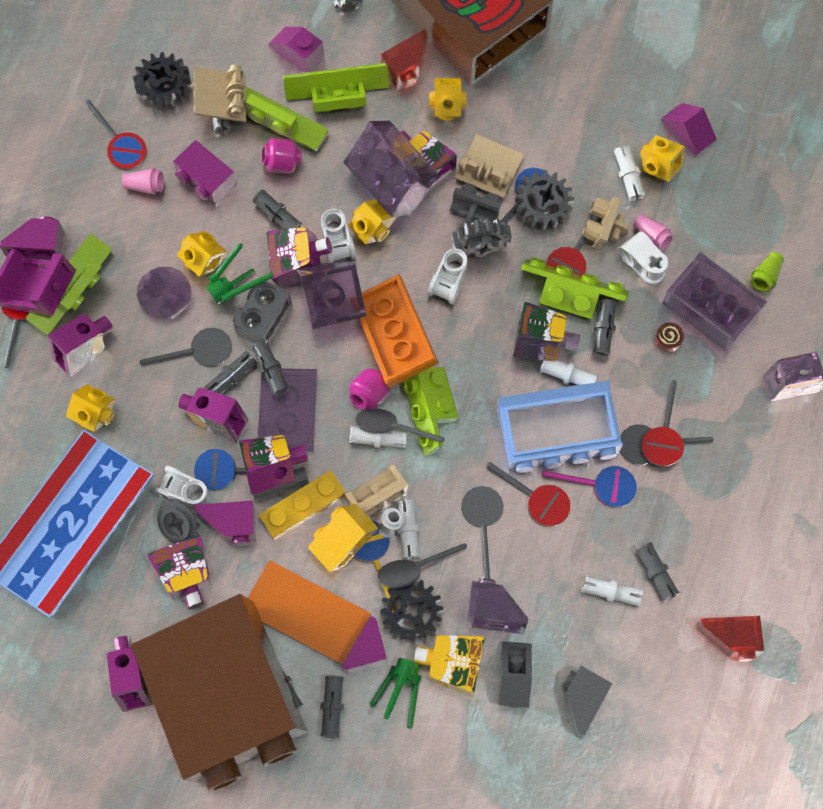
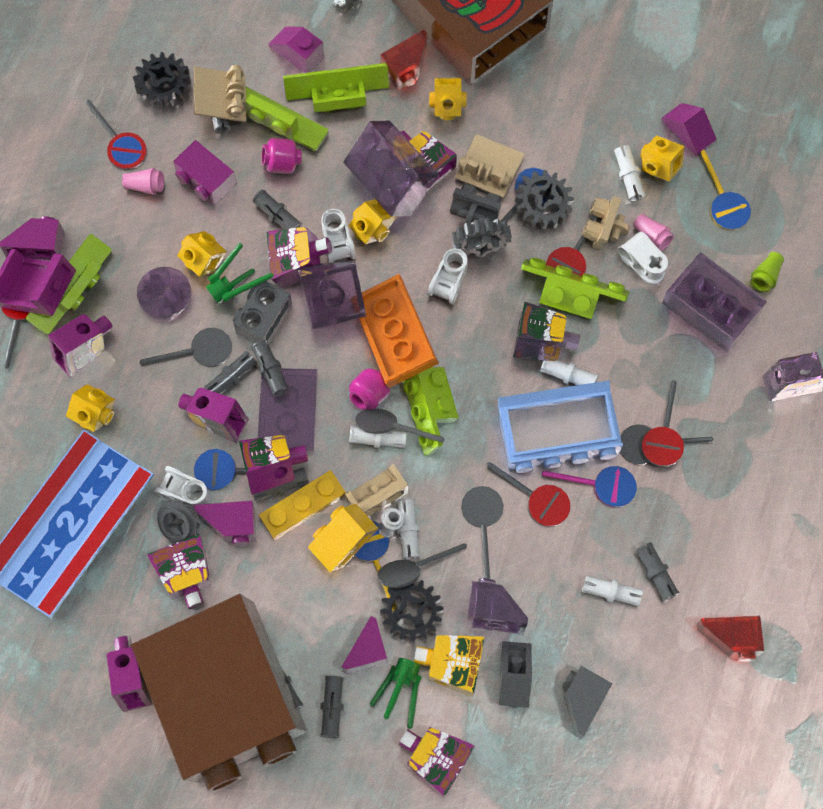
(308, 612): orange tile -> none
(436, 757): none -> torso
(604, 327): dark grey pin -> none
(669, 337): tile -> none
(728, 209): none -> blue piece

